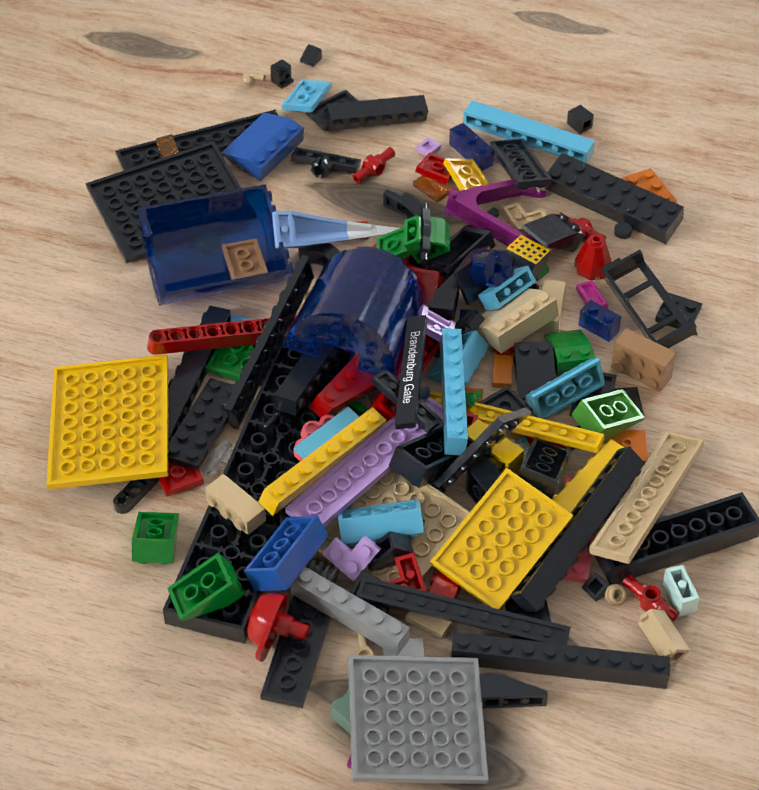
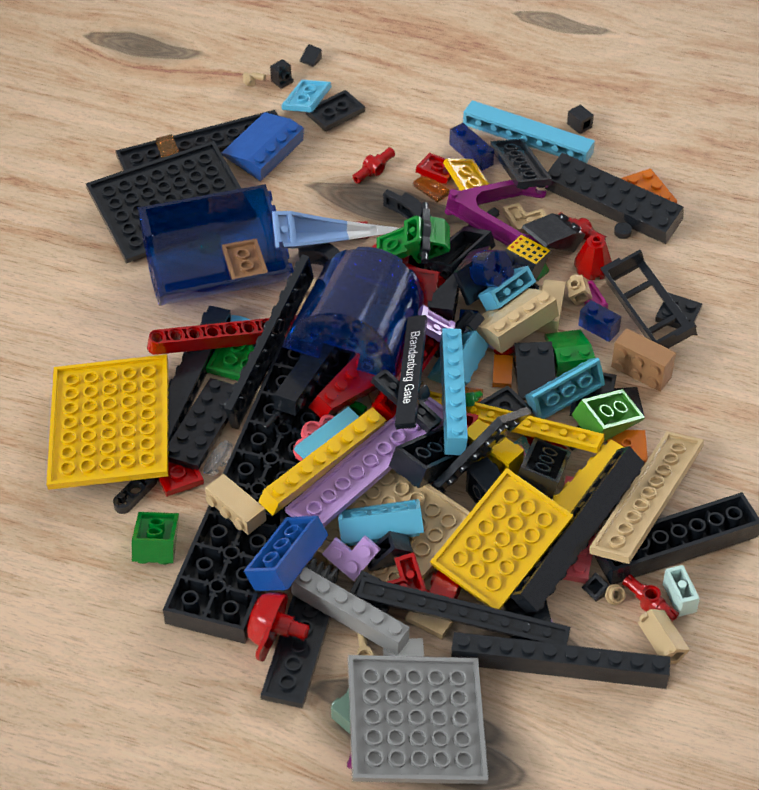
(206, 588): green slope -> none
(324, 163): black plate -> none
(376, 112): black brick -> none
(428, 146): lavender plate -> none
(507, 692): black slope -> none
(577, 286): none -> tan brick

